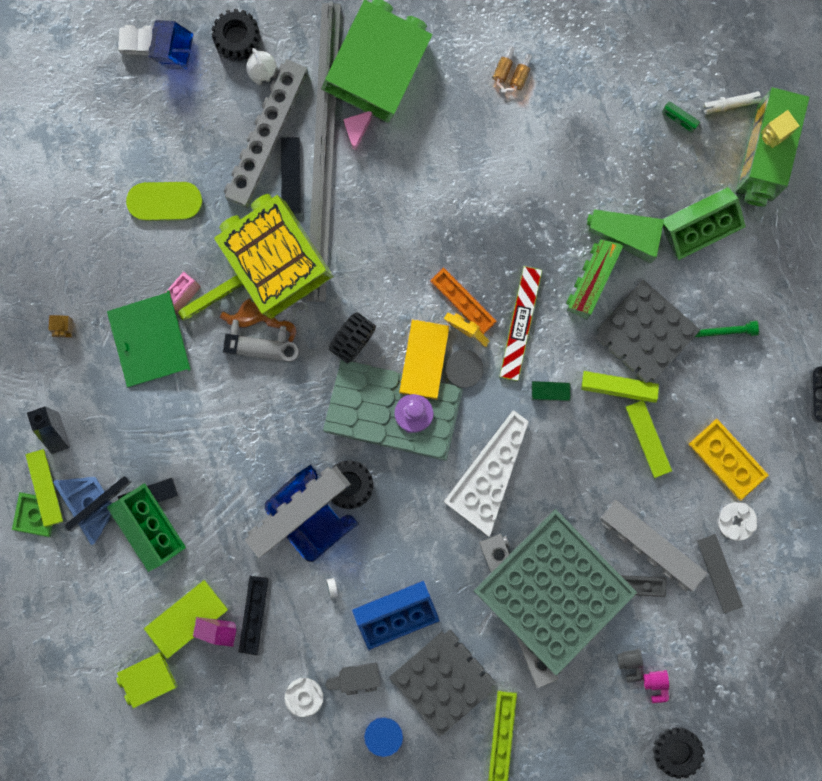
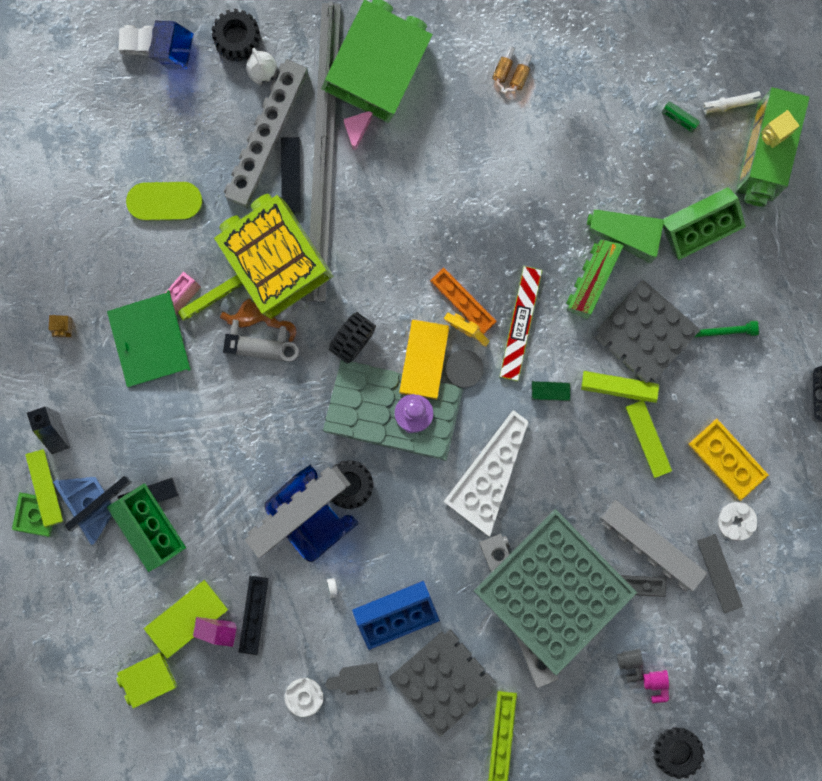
(383, 736): blue tile -> none

